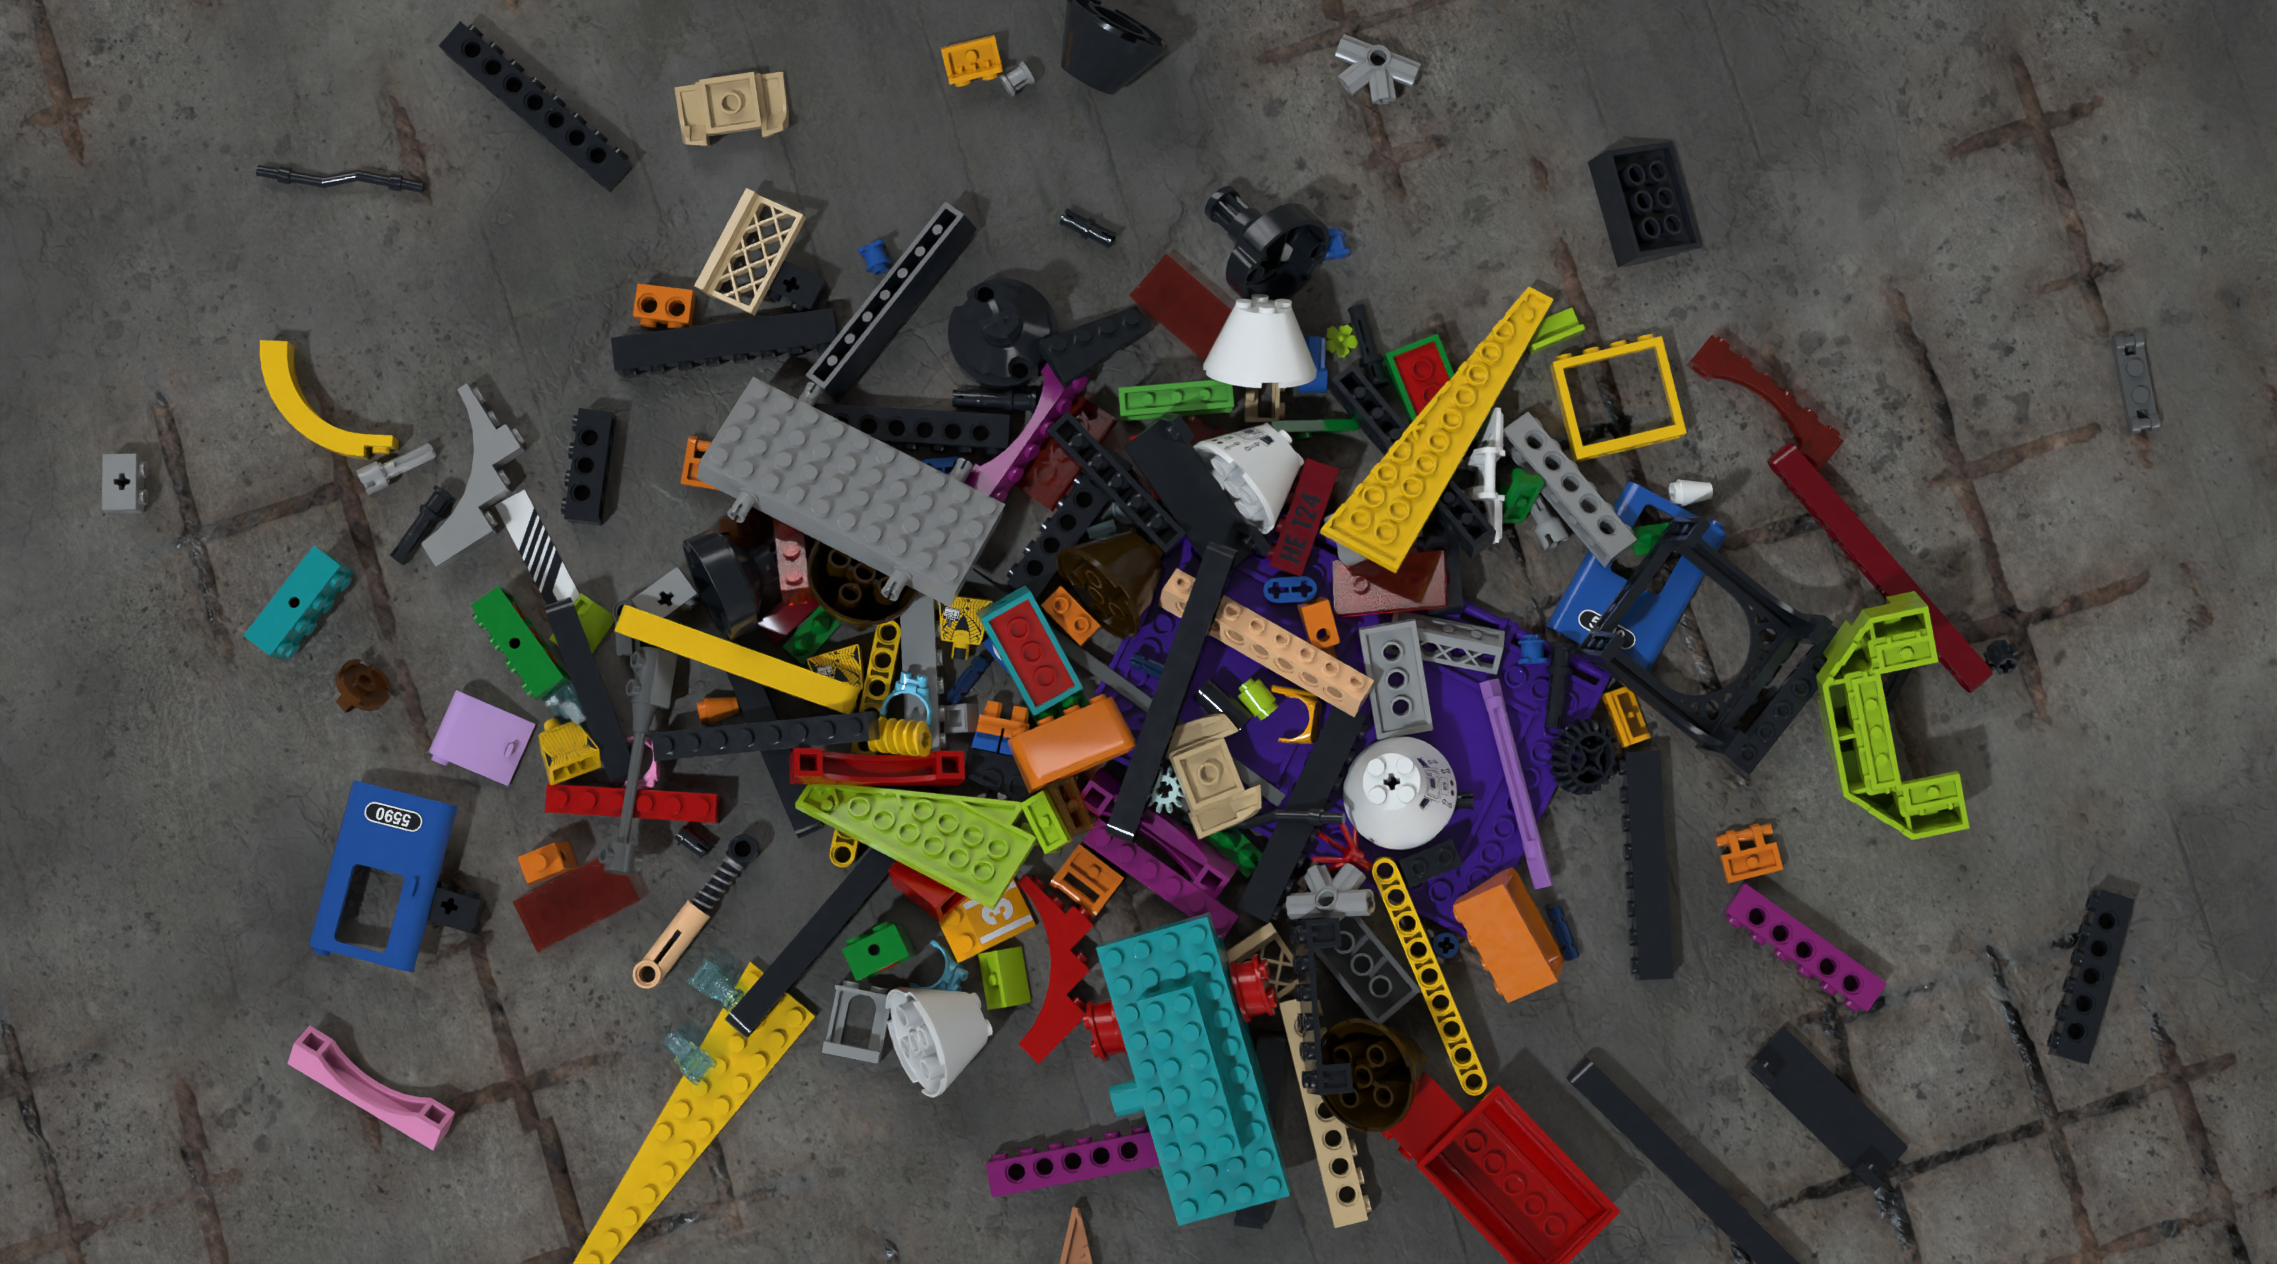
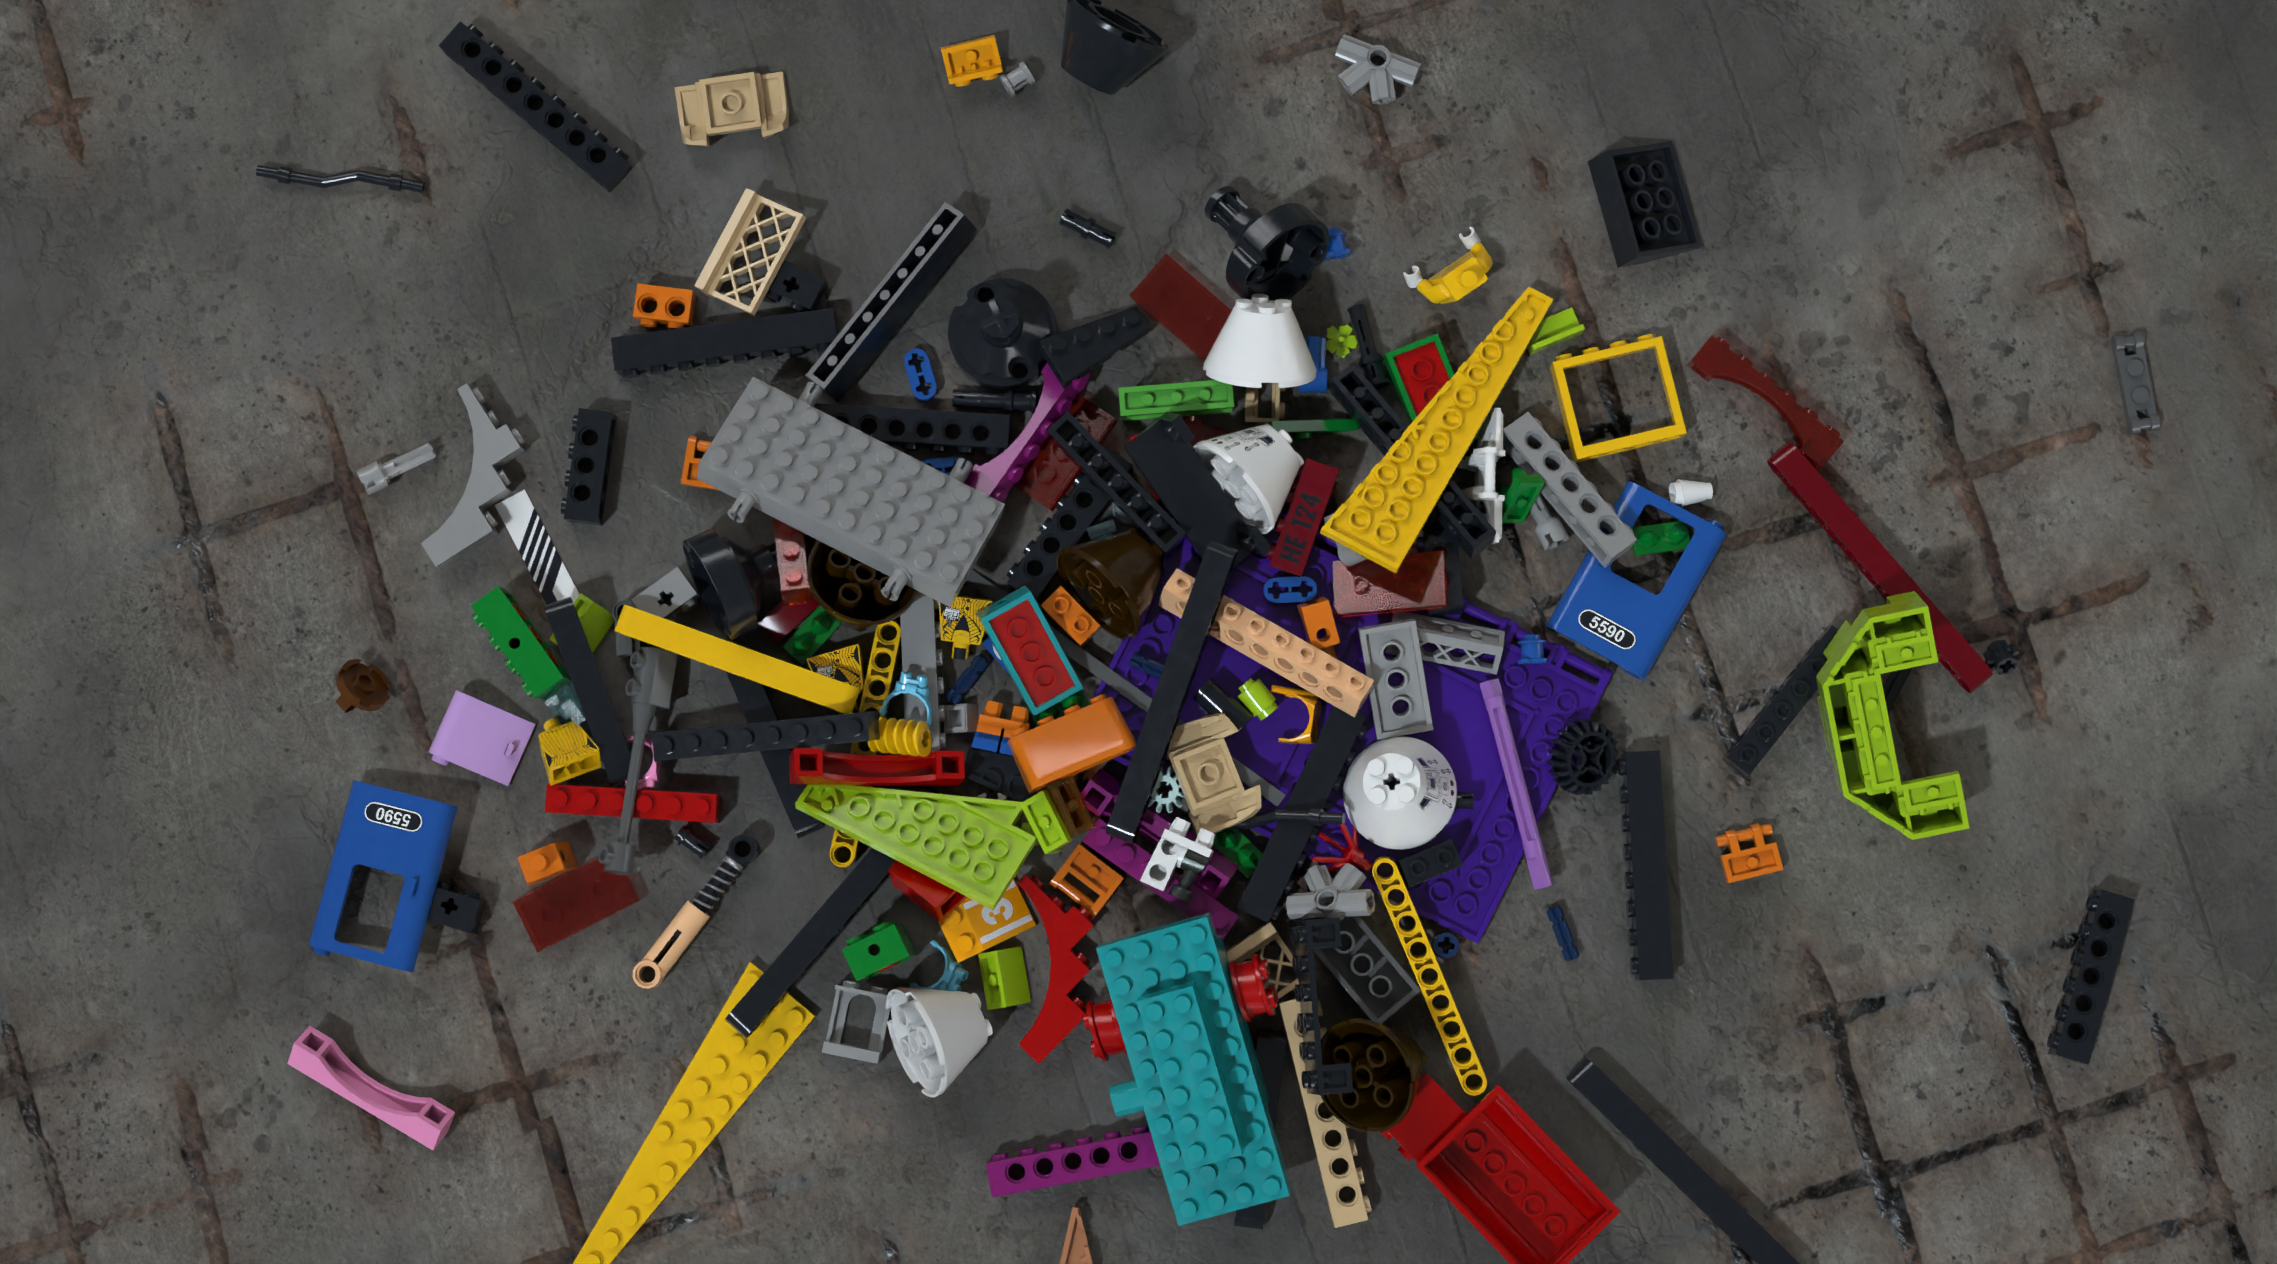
(118, 470): light grey brick -> none
(283, 387): yellow arch -> none
(299, 604): teal brick -> none
(429, 514): black pin -> none
(690, 1057): clear light blue connector -> none
(713, 983): clear light blue connector -> none
(716, 709): orange cone -> none
(752, 532): reddish brown tile -> none
(875, 257): blue brick -> none
(927, 373): none -> blue beam
(1179, 852): none -> white hips
(1458, 277): none -> yellow torso
(1510, 935): orange windscreen -> none
(1558, 672): black pin -> none
(1625, 717): light orange hinge -> none
(1720, 735): black arch -> none
(1826, 1108): black bracket -> none
(1867, 984): magenta brick -> none

